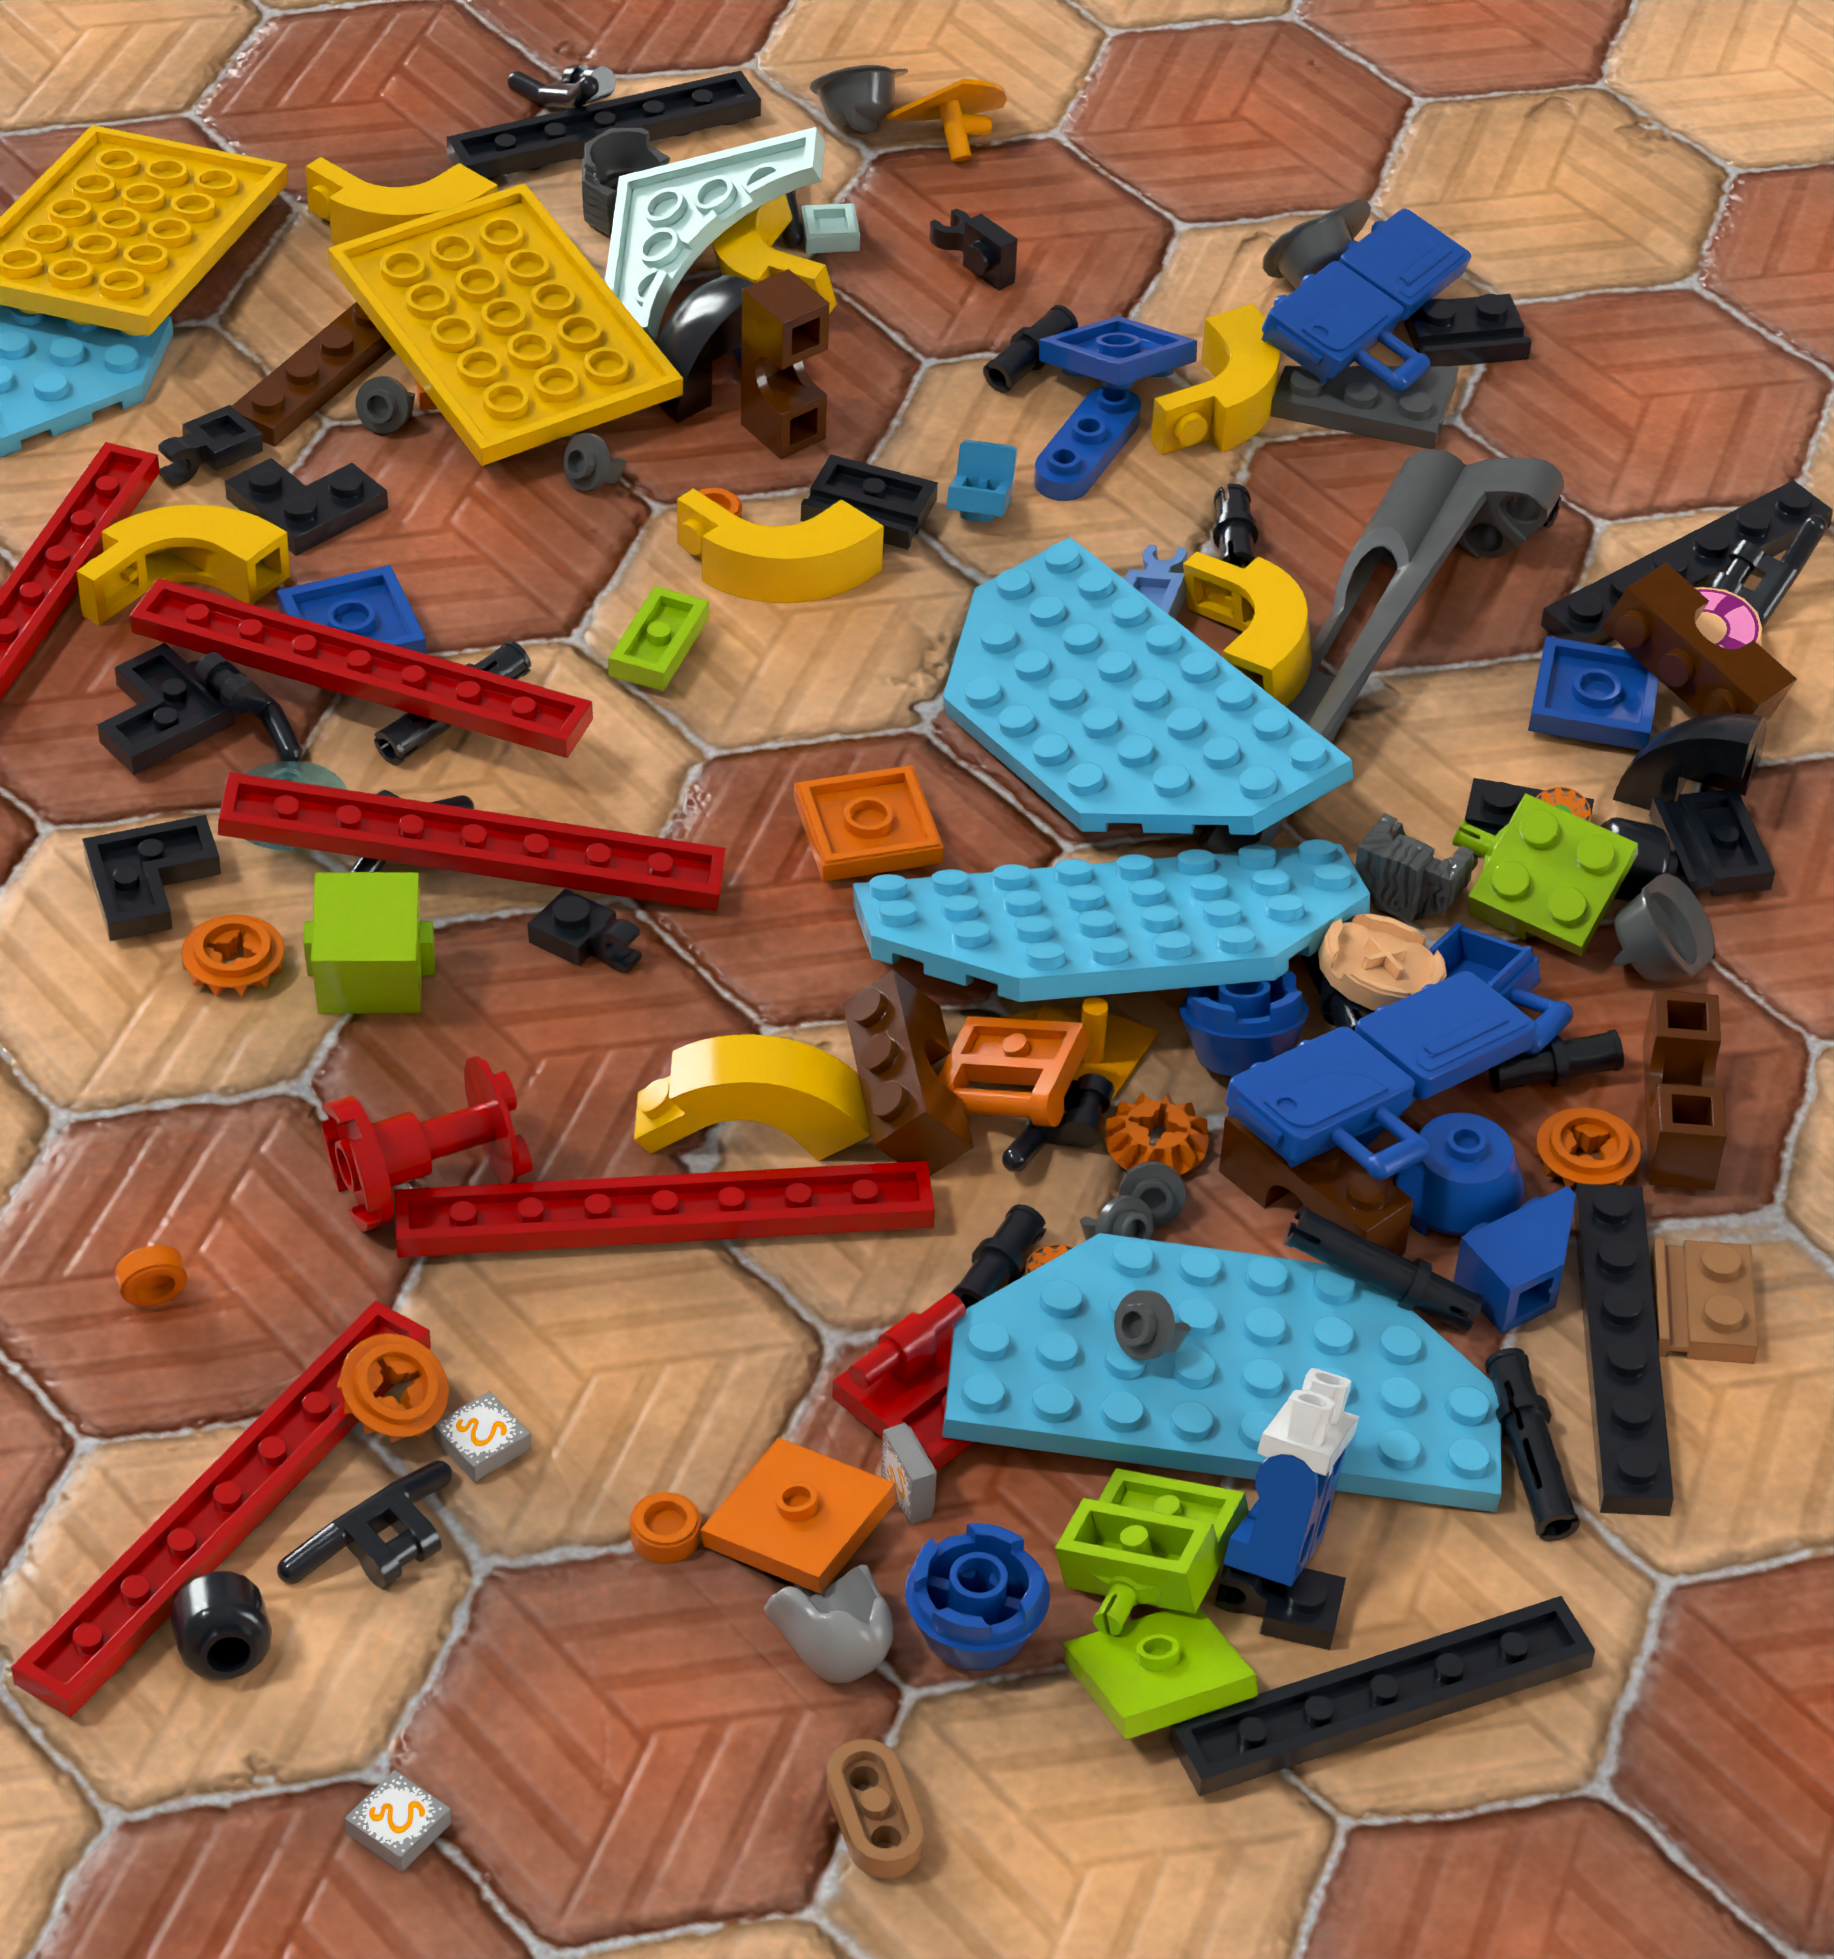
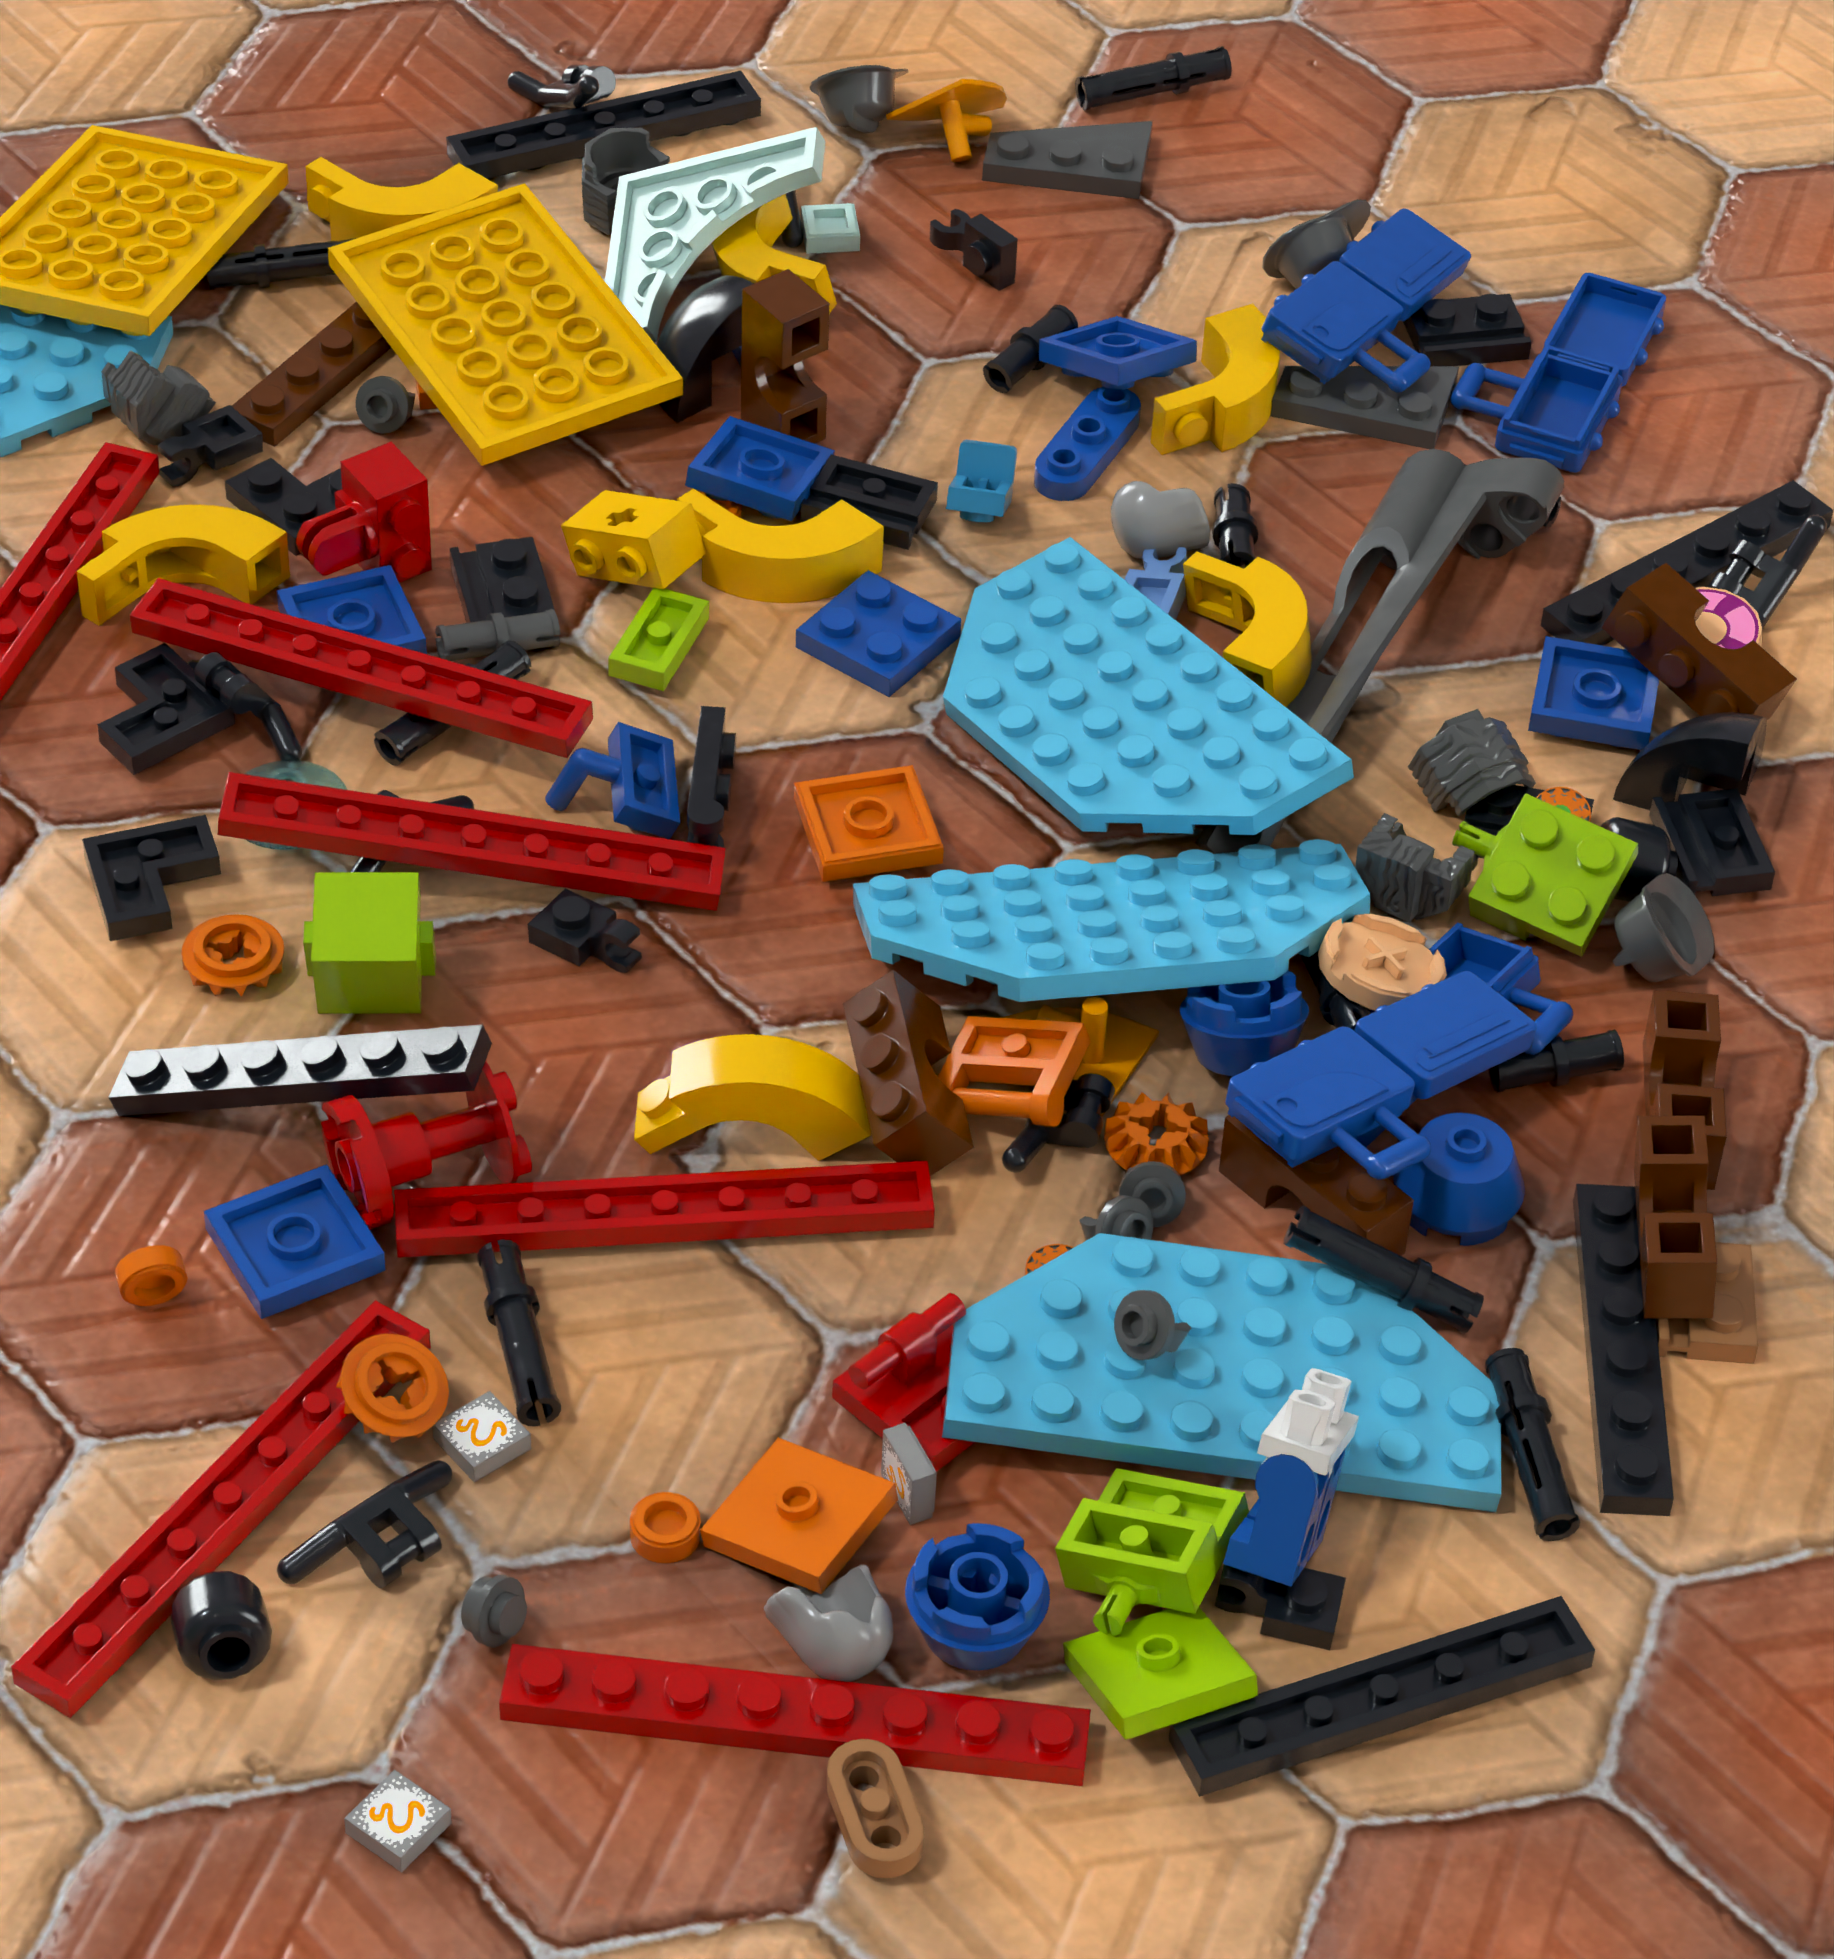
(152, 401): none -> dark grey hair
(271, 265): none -> black pin
(294, 1241): none -> blue plate
(301, 1070): none -> black plate
(376, 520): none -> red brick
(486, 636): none -> dark grey pin
(494, 1609): none -> dark grey plate
(500, 578): none -> black plate
(513, 1309): none -> black pin
(589, 463): dark grey plate -> none
(633, 539): none -> yellow brick
(640, 778): none -> blue plate
(709, 787): none -> black plate
(757, 468): none -> blue plate
(793, 1713): none -> red plate
(878, 633): none -> blue plate
(1001, 1257): black pin -> none
(1076, 159): none -> dark grey wing
(1158, 520): none -> light grey hair
(1173, 74): none -> black pin
(1469, 762): none -> dark grey hair
(1518, 1259): blue slope -> none
(1575, 376): none -> blue piece
(1591, 1131): orange gear -> none
(1673, 1218): none -> reddish brown arch

